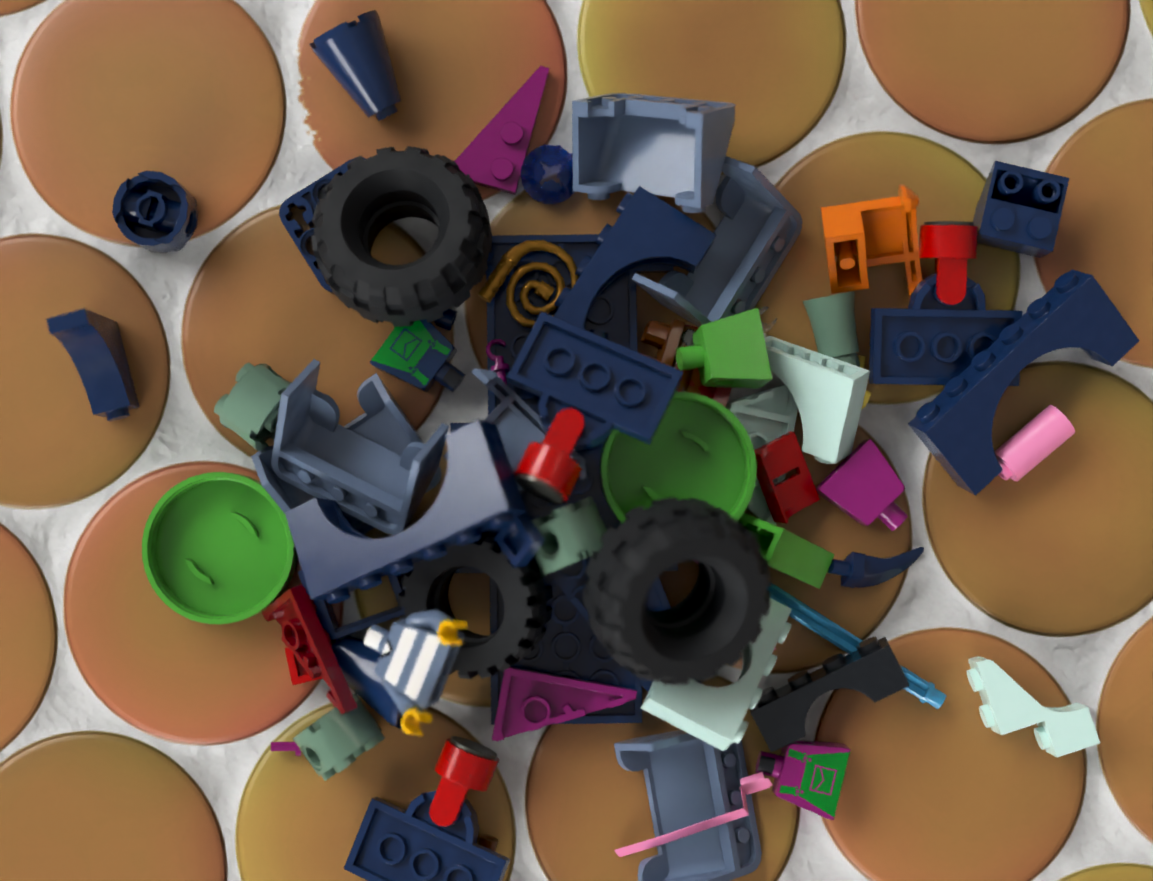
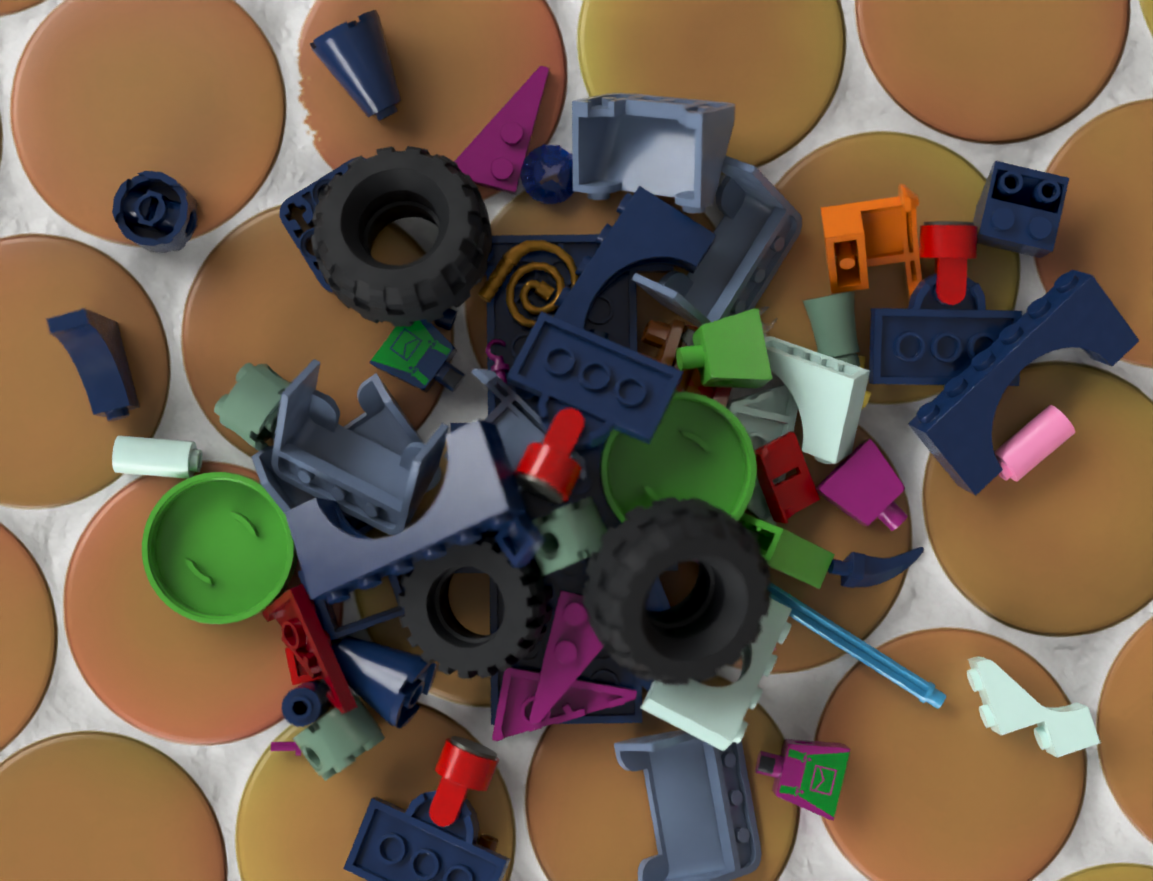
(156, 457): none -> light aqua brick
(314, 695): none -> dark blue brick
(416, 662): torso -> none
(567, 654): none -> magenta wing
(748, 786): bright pink piece -> none
(869, 670): black arch -> none

